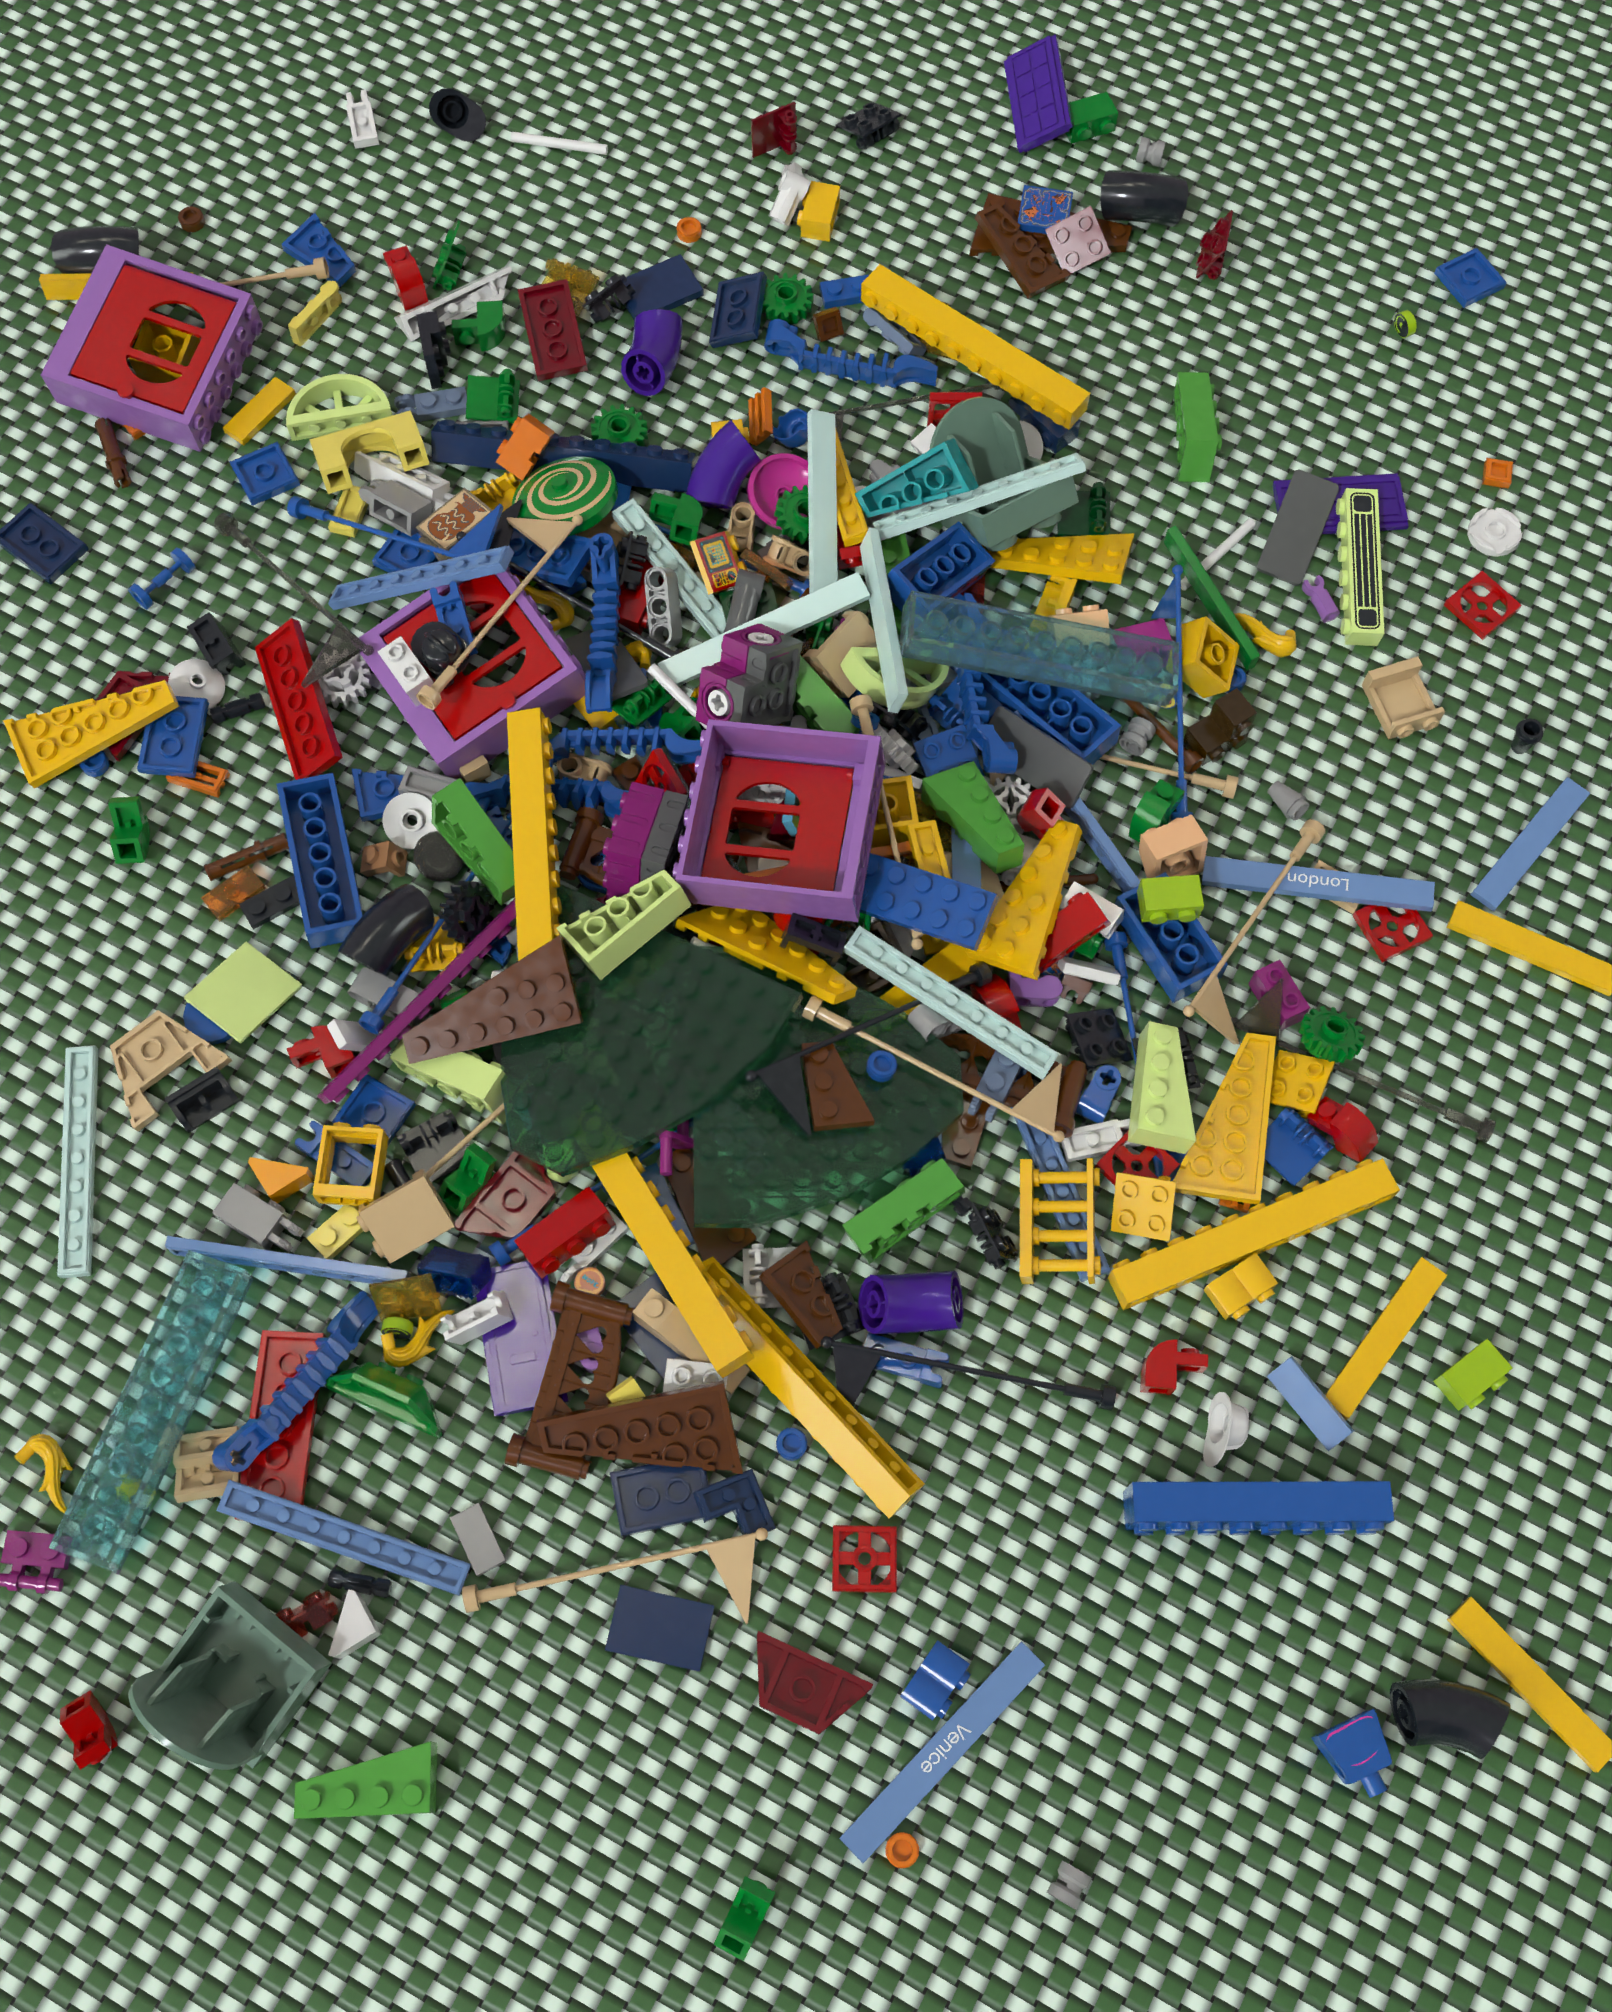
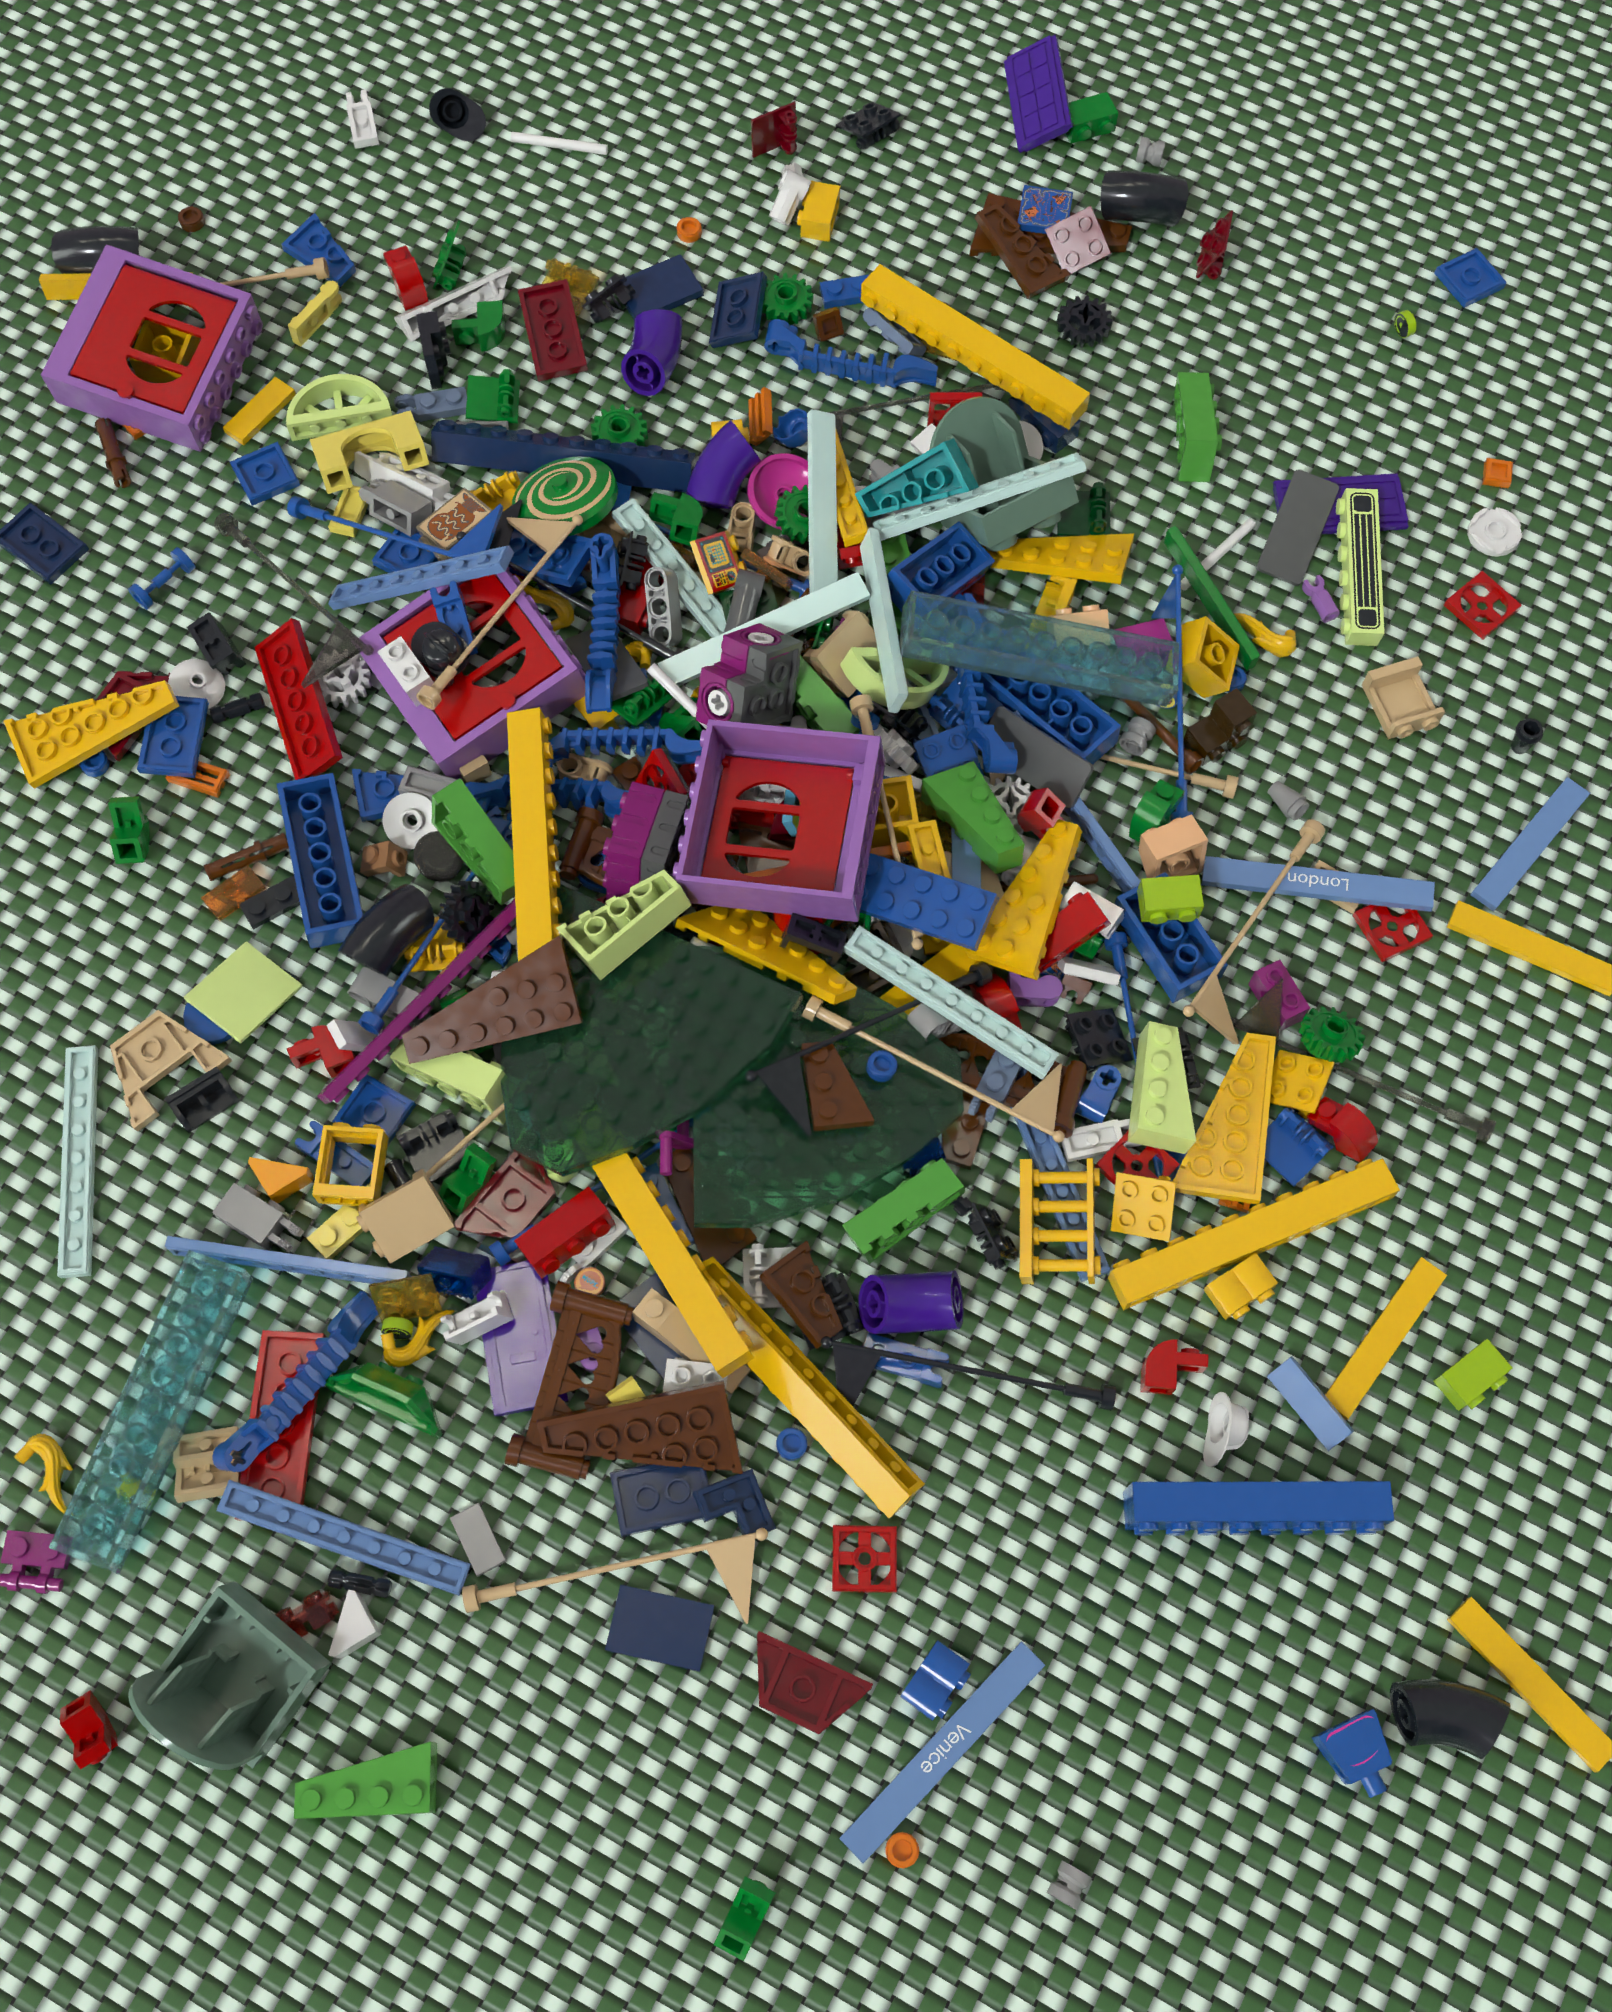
(519, 452): orange brick -> none
(1072, 317): none -> black gear

